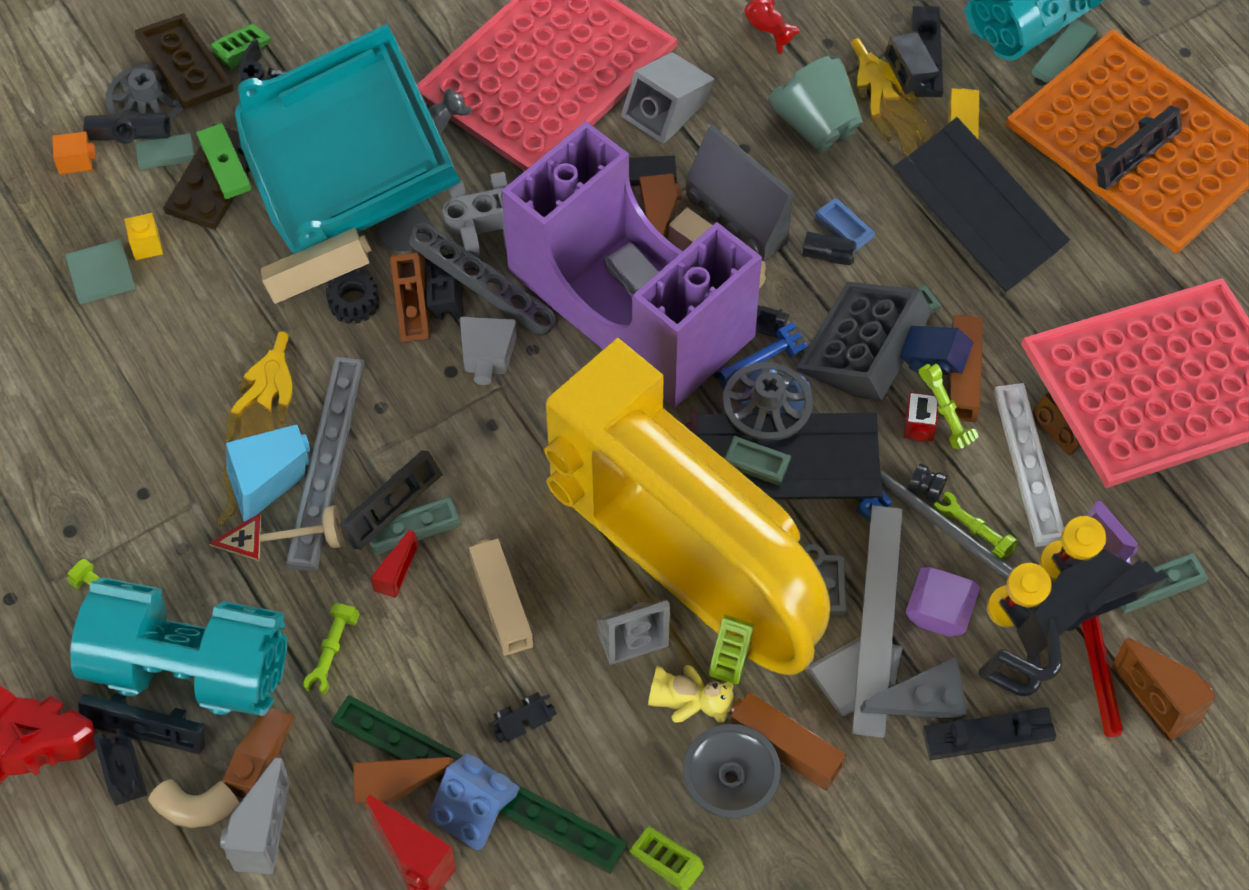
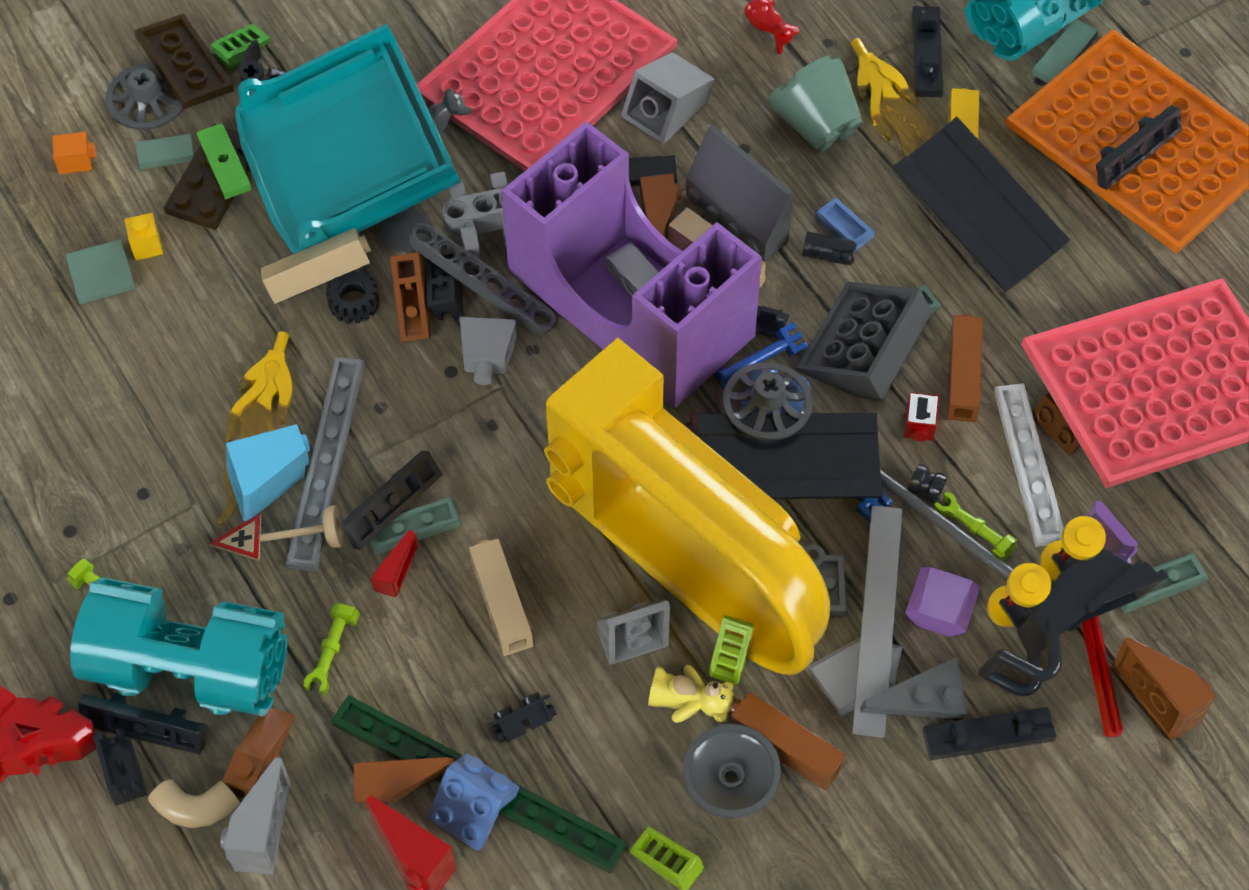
(112, 128): black piece -> none
(757, 460): sand green tile -> none
(910, 62): black hinge -> none
(938, 346): dark blue brick -> none
(960, 436): lime piece -> none

